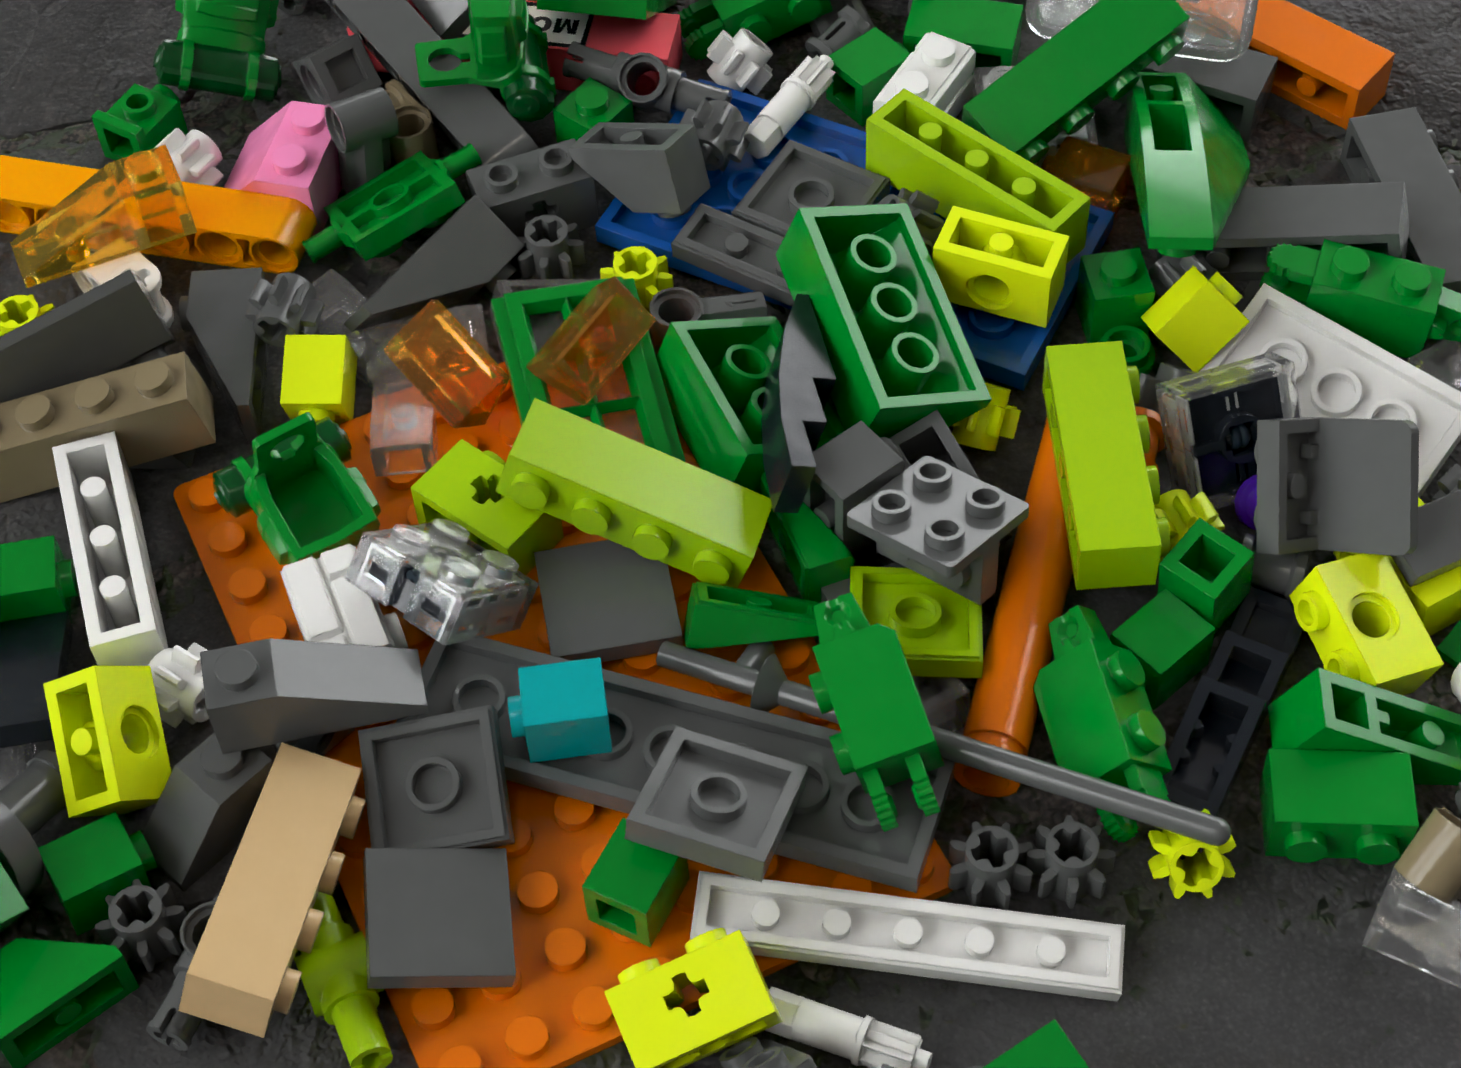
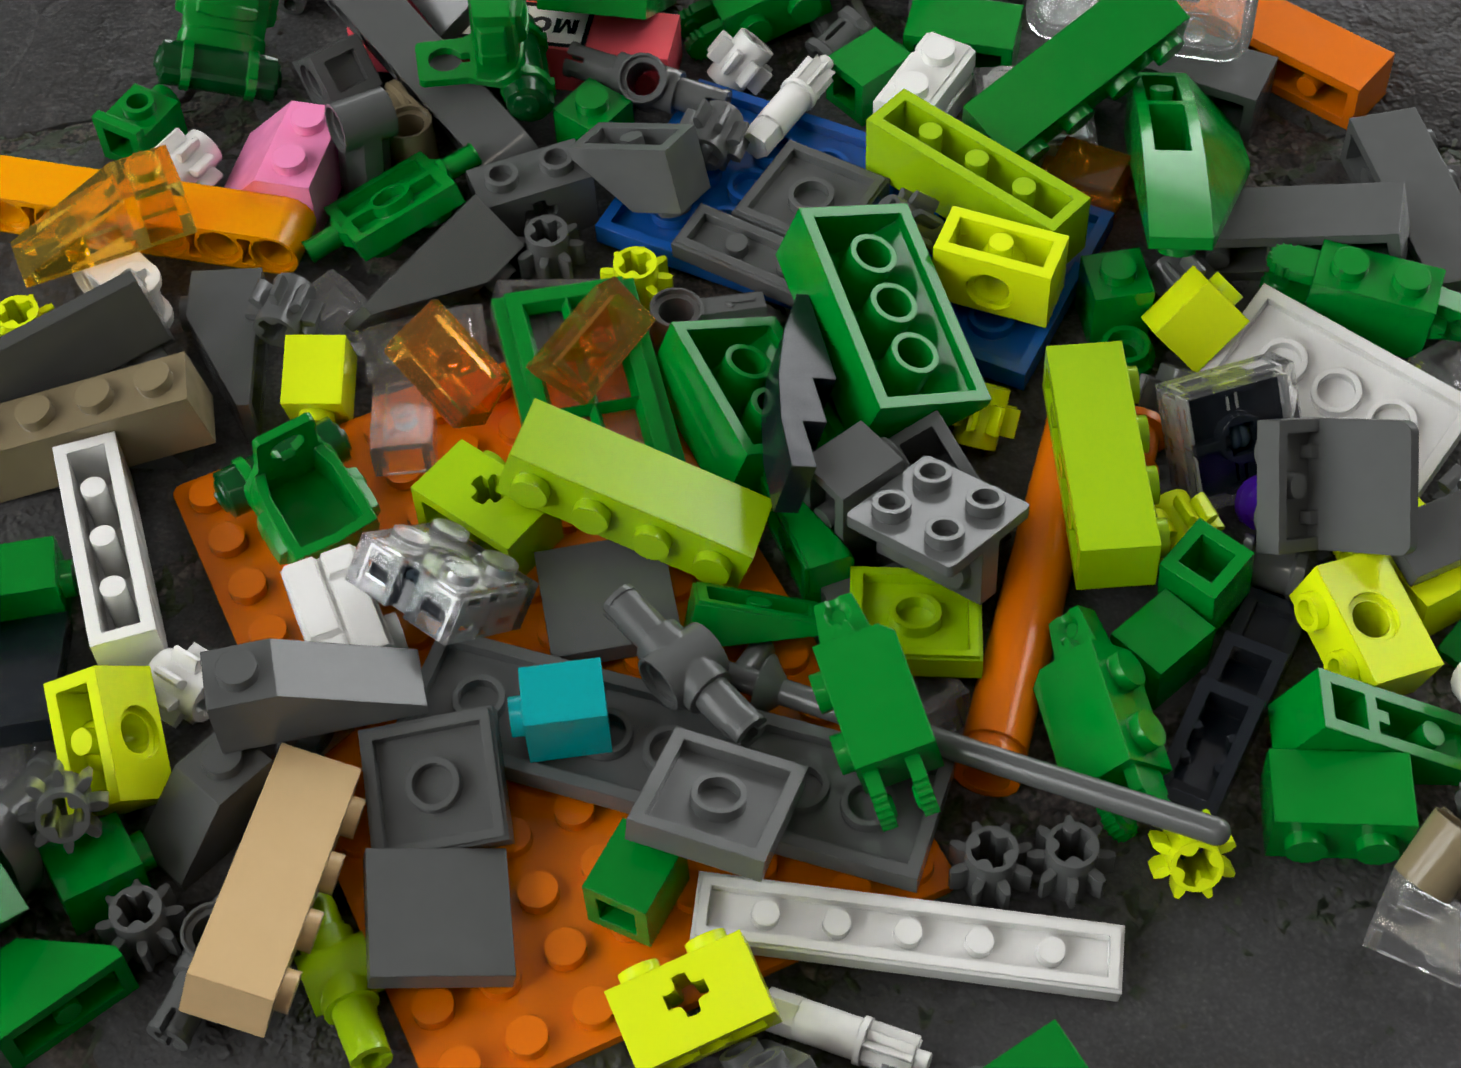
(47, 817): none -> dark grey gear
(684, 666): none -> dark grey pin

